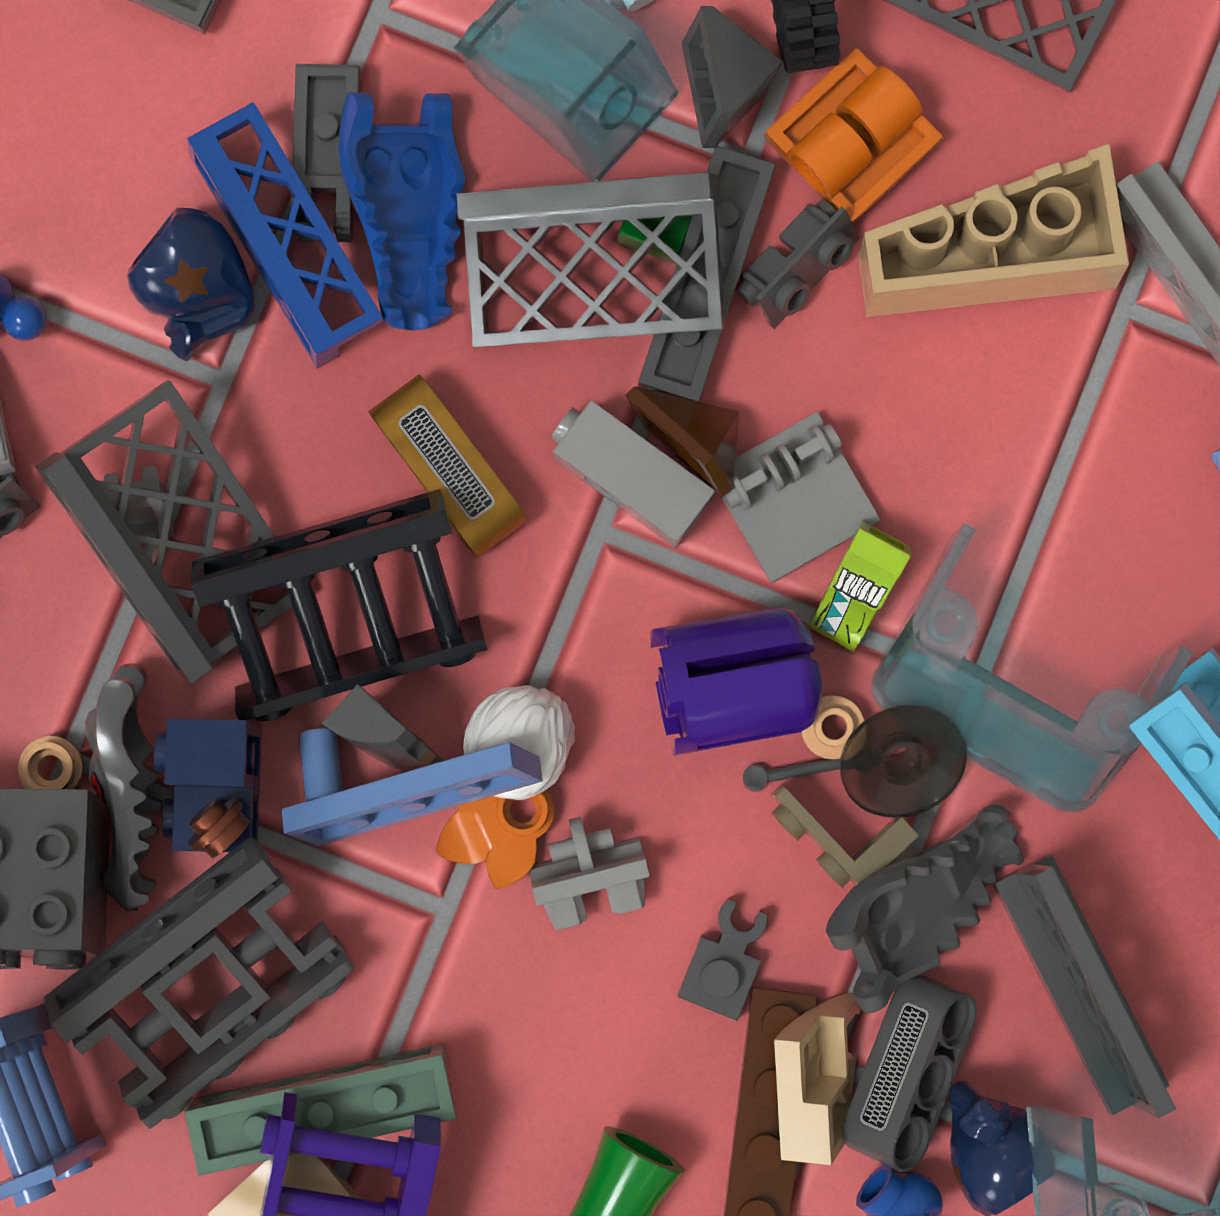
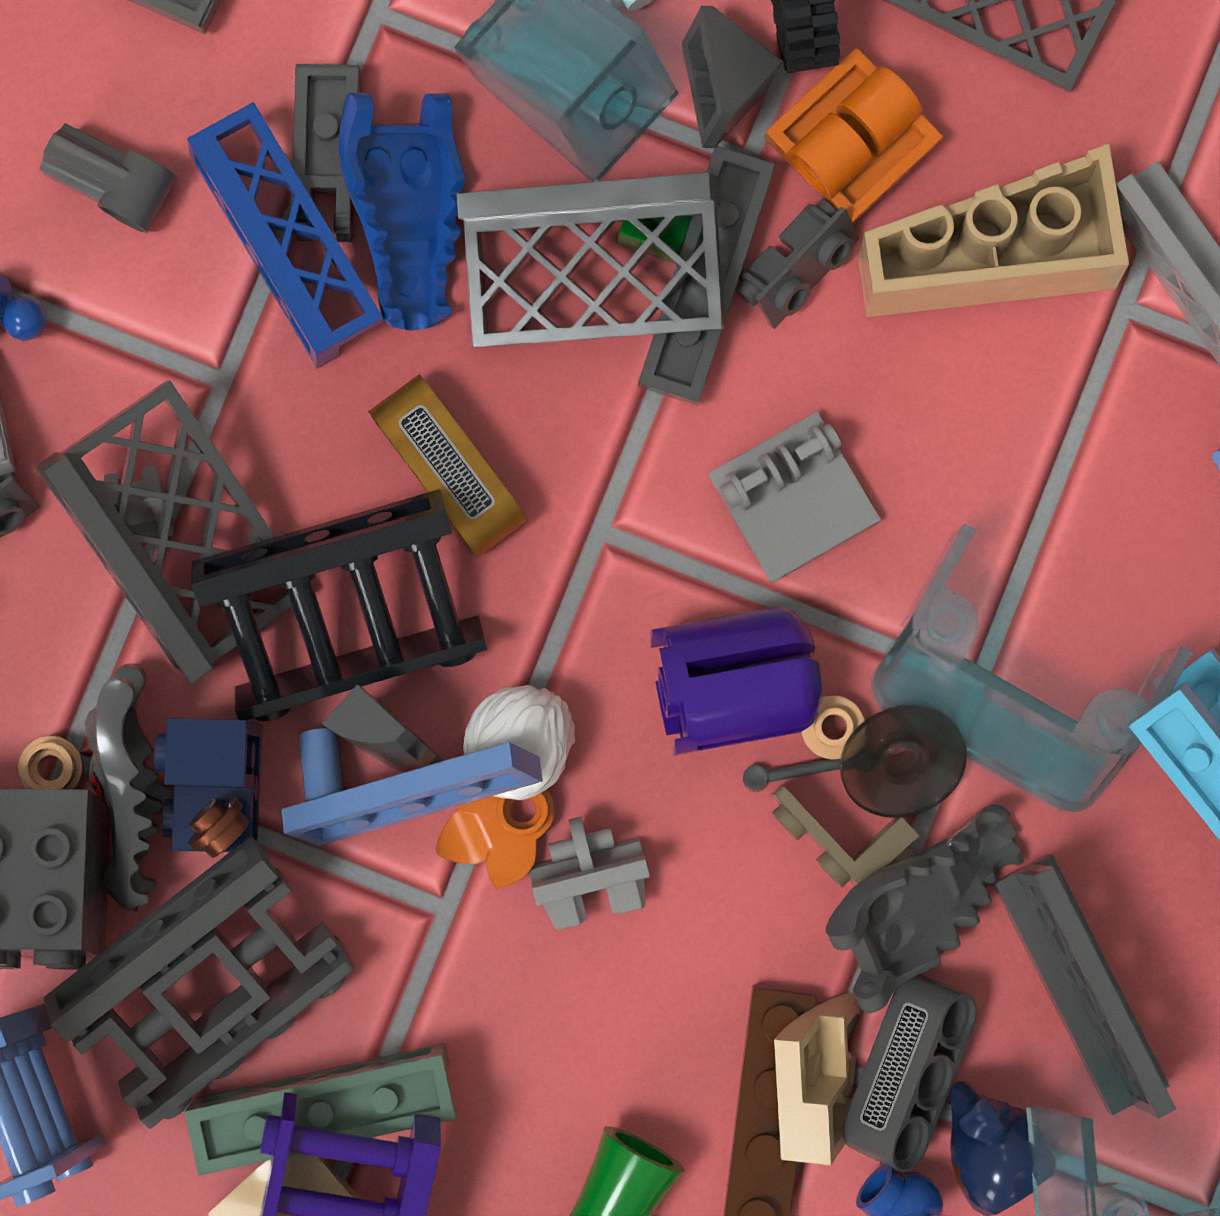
(122, 184): none -> dark grey piece
(194, 280): dark blue piece -> none
(630, 472): light grey brick -> none
(693, 431): reddish brown slope -> none
(720, 971): dark grey plate -> none
(860, 585): lime leg -> none

